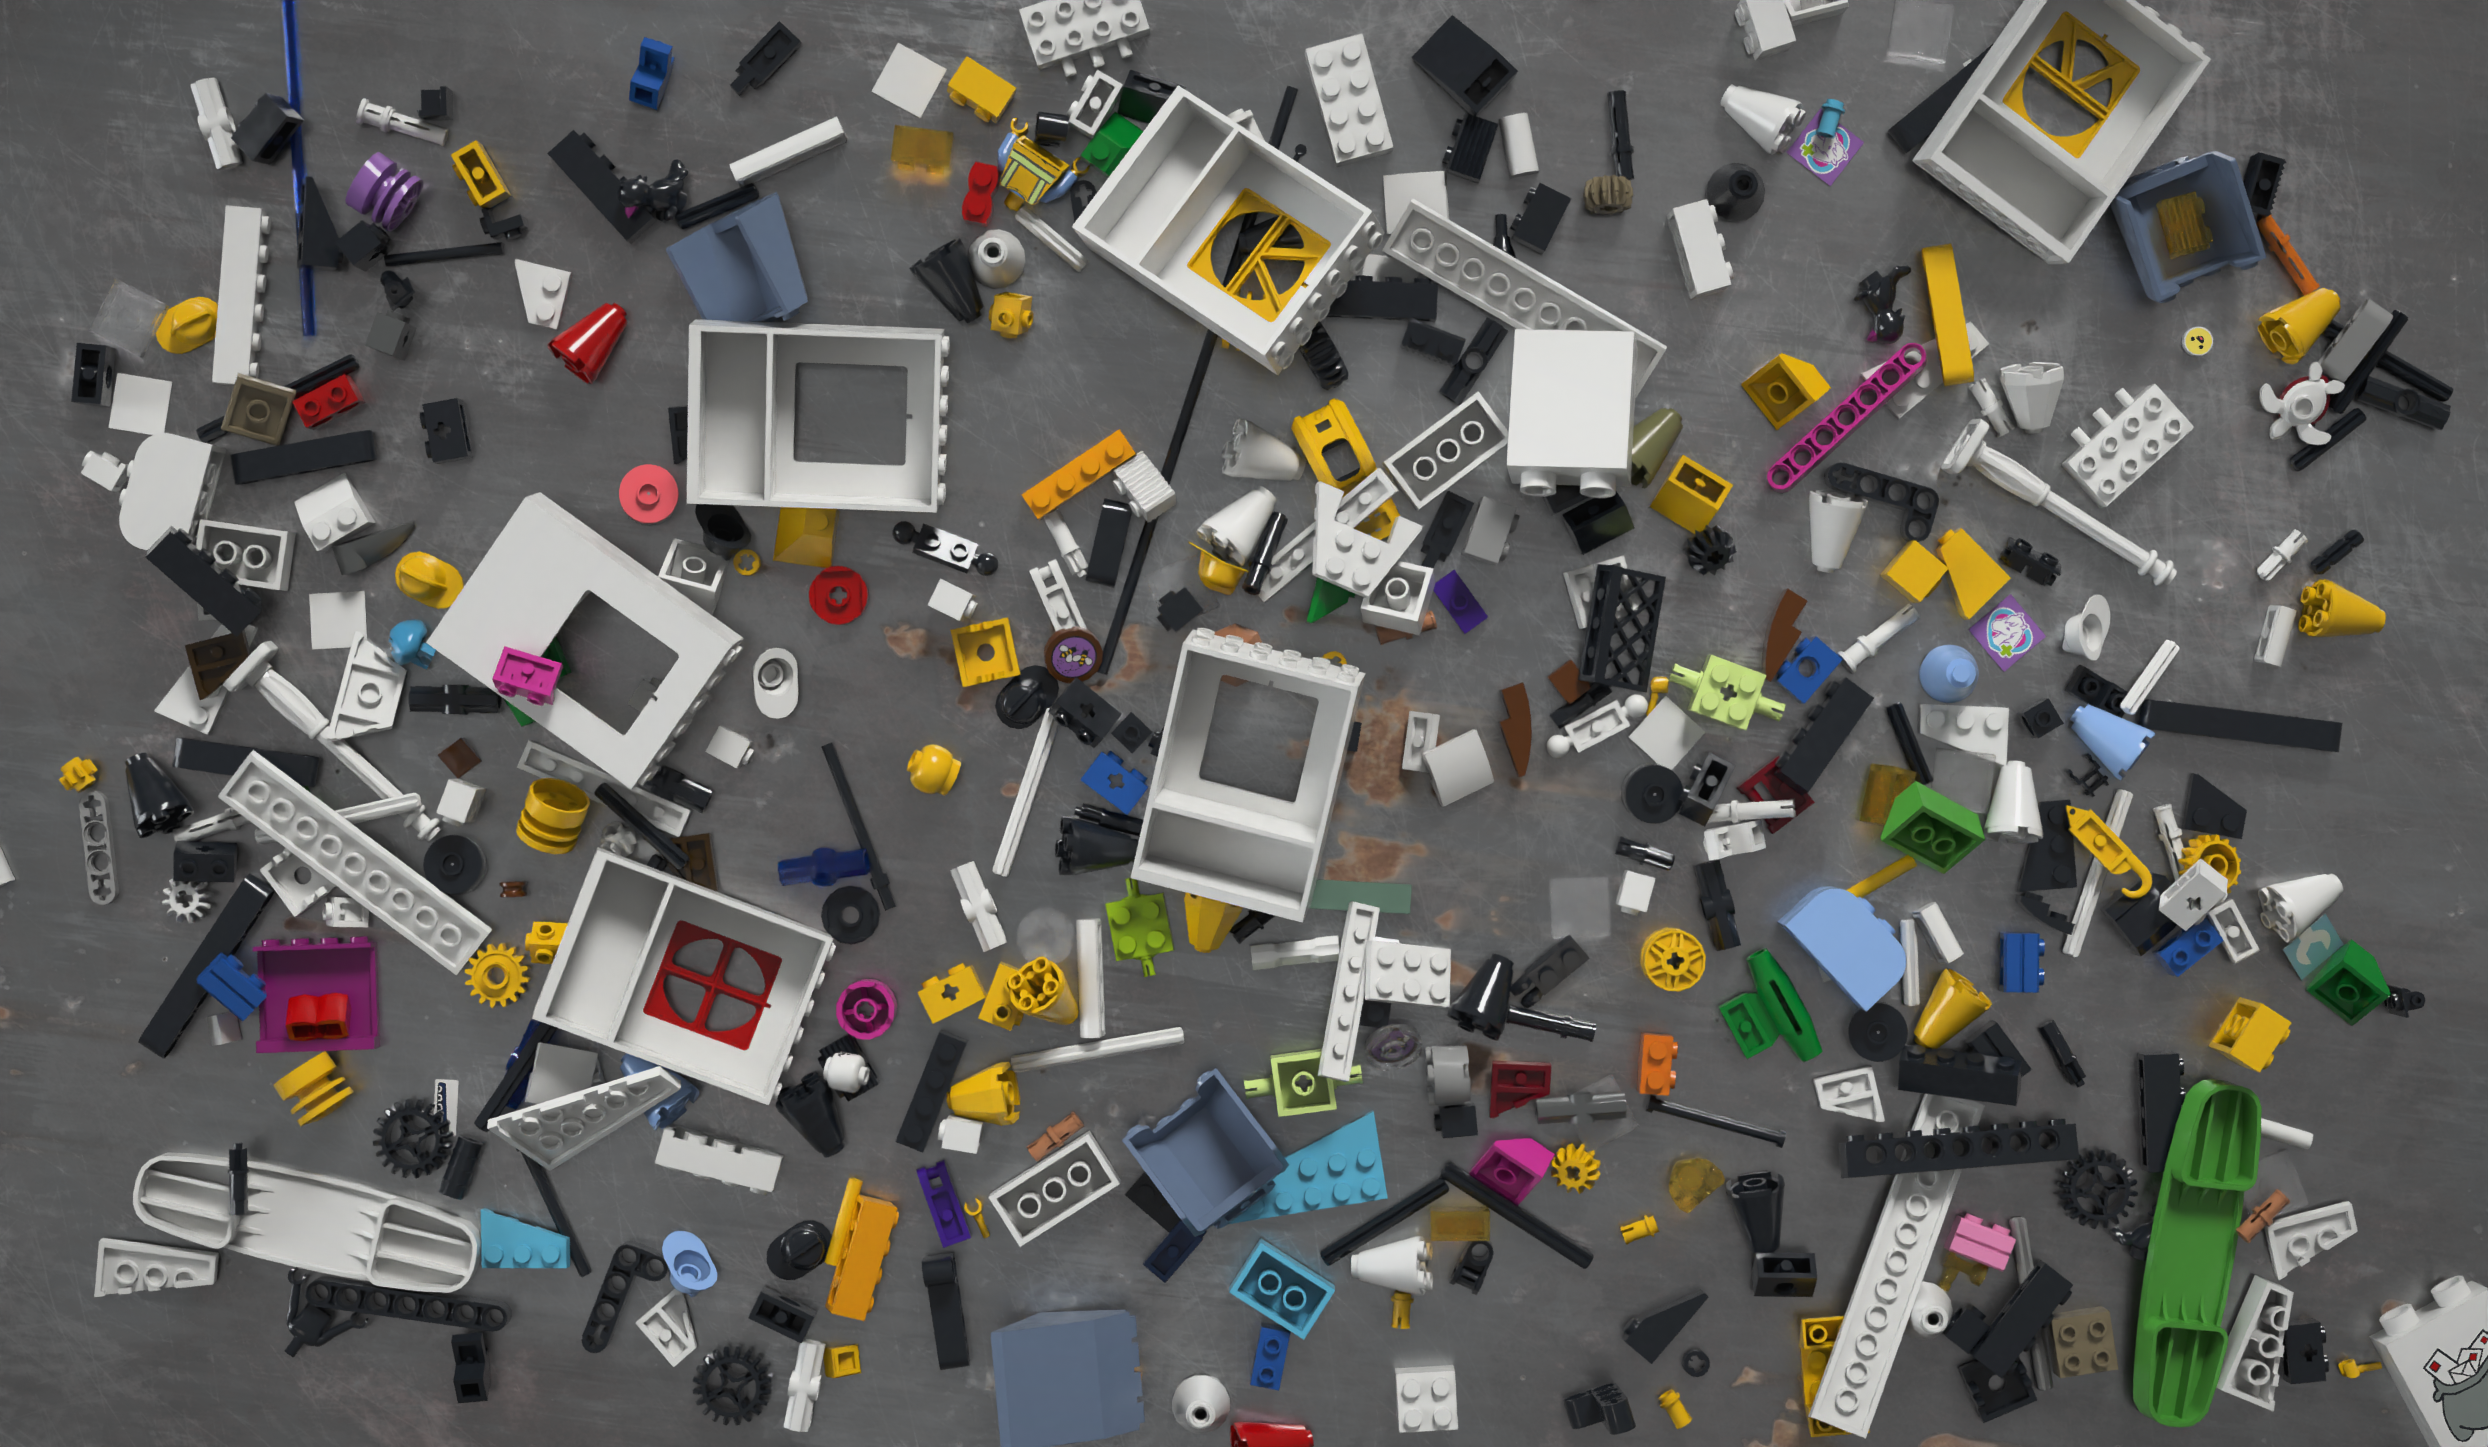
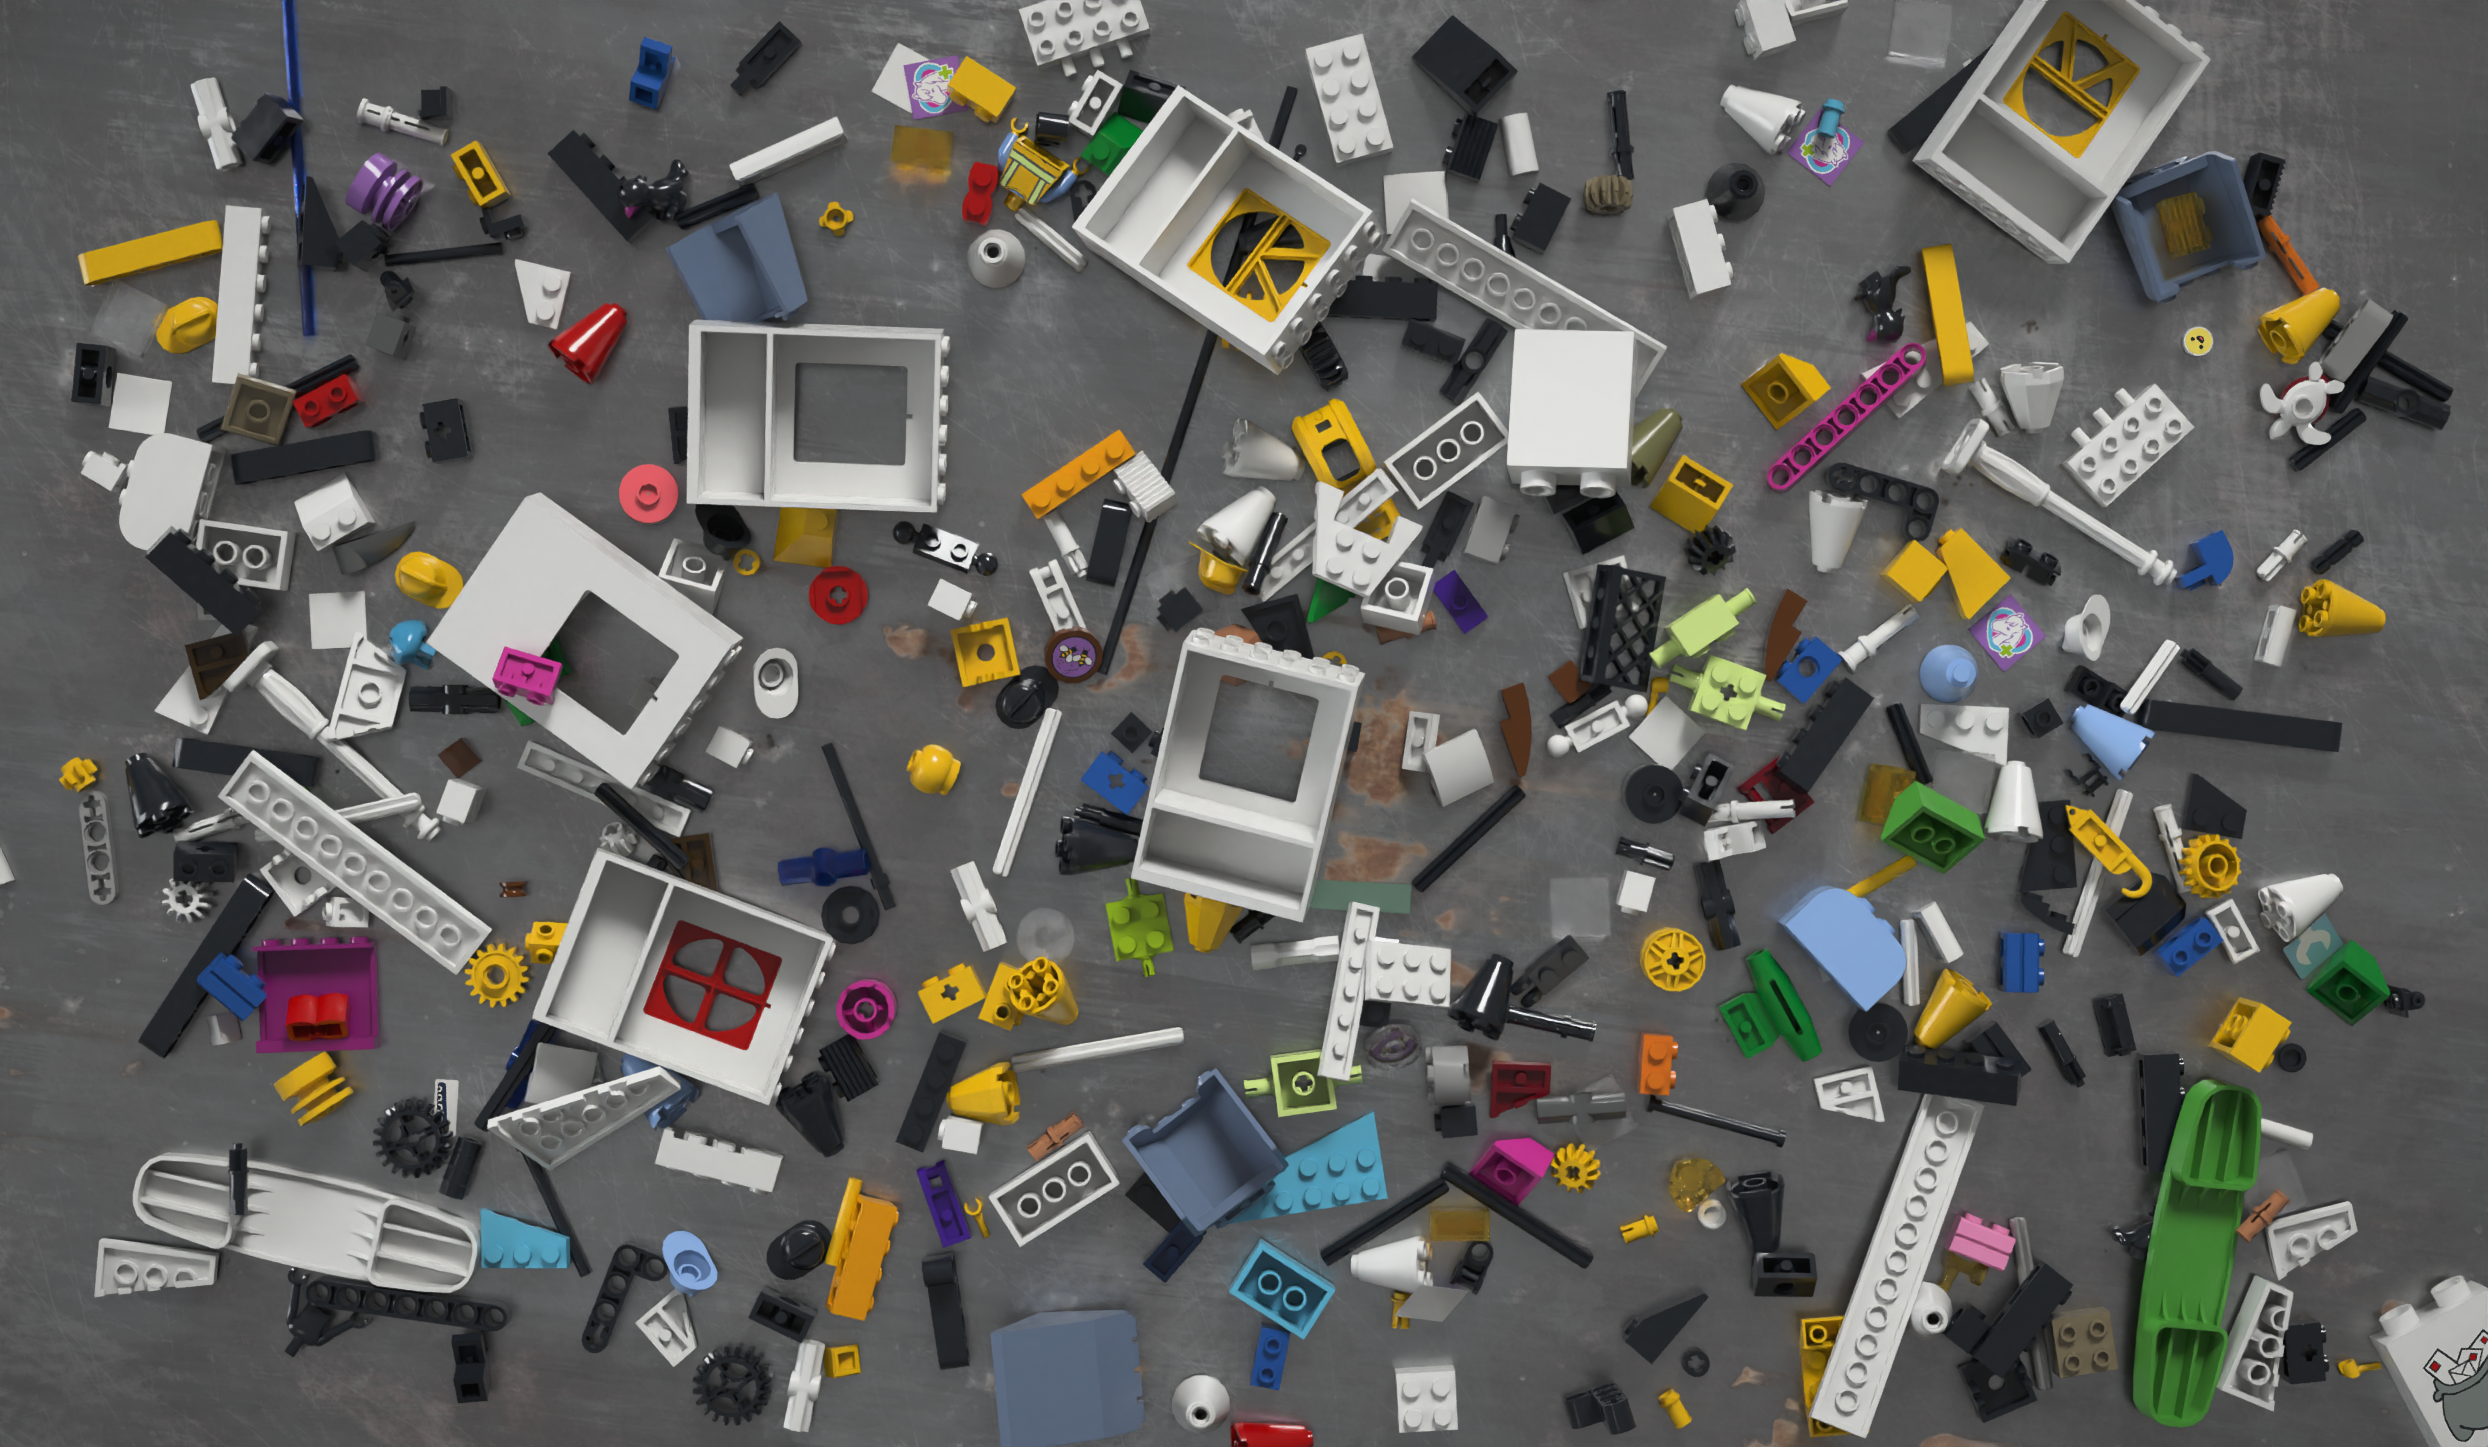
(150, 253): none -> yellow beam
(455, 865): black piece -> none
(552, 815): yellow wheel -> none
(828, 219): none -> yellow plate
(846, 1072): white head -> none
(928, 87): none -> sticker
(951, 280): black cone -> none
(1011, 314): yellow brick -> none
(1090, 978): white brick -> none
(1099, 713): black brick -> none
(1281, 625): none -> black wing
(1431, 1303): none -> white sticker
(1468, 838): none -> black axle
(1701, 626): none -> yellowish green brick
(1712, 1214): none -> white tile
(2062, 1147): black brick -> none
(2101, 1200): black gear -> none
(2115, 1025): none -> black hinge
(2193, 895): white brick -> none
(2210, 673): none -> black piece
(2214, 559): none -> blue brick
(2290, 1057): none -> black tile

